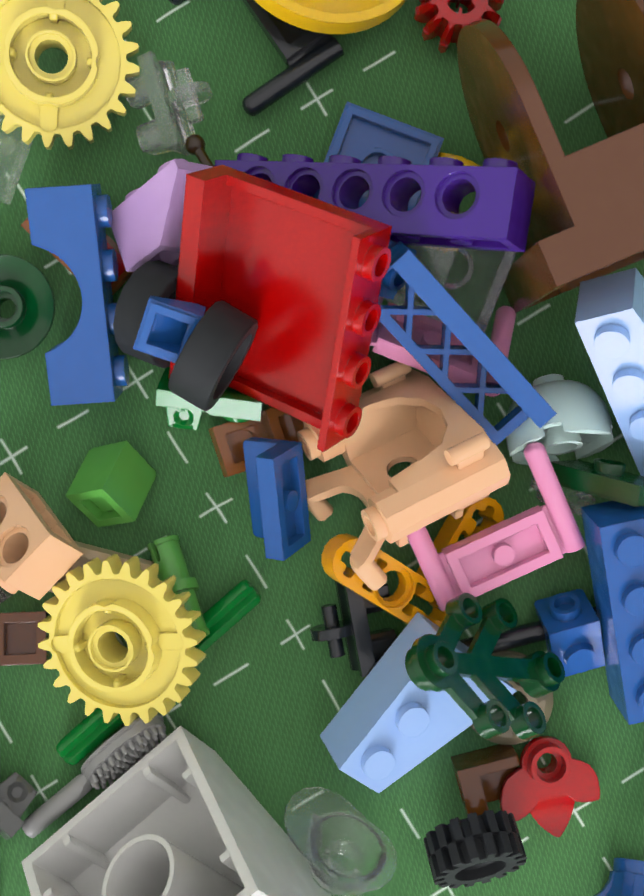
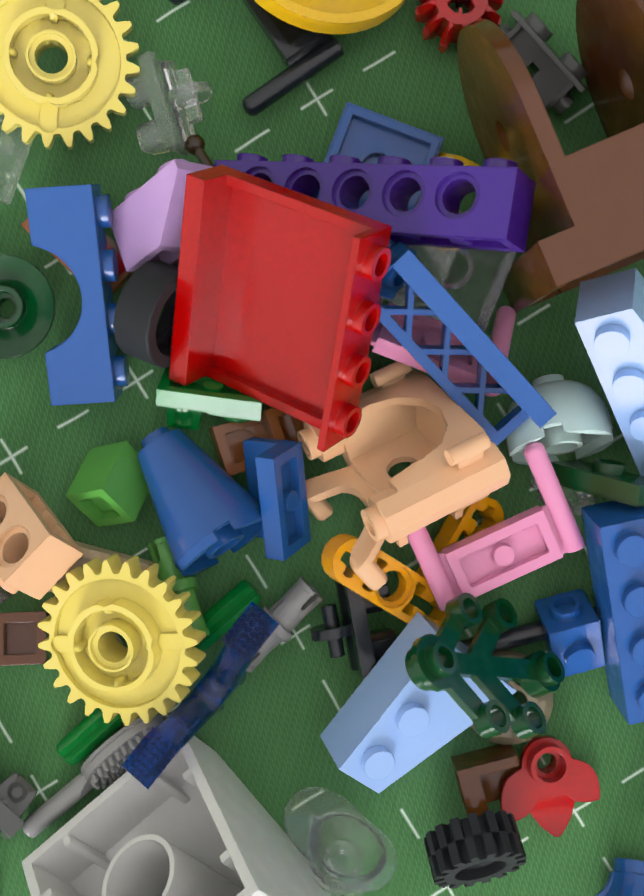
(167, 327): blue slope -> none
(196, 501): none -> blue cone
(206, 699): none -> clear blue piece
(212, 355): black tyre -> none
(288, 613): none -> light grey pin
(556, 73): none -> dark grey hinge

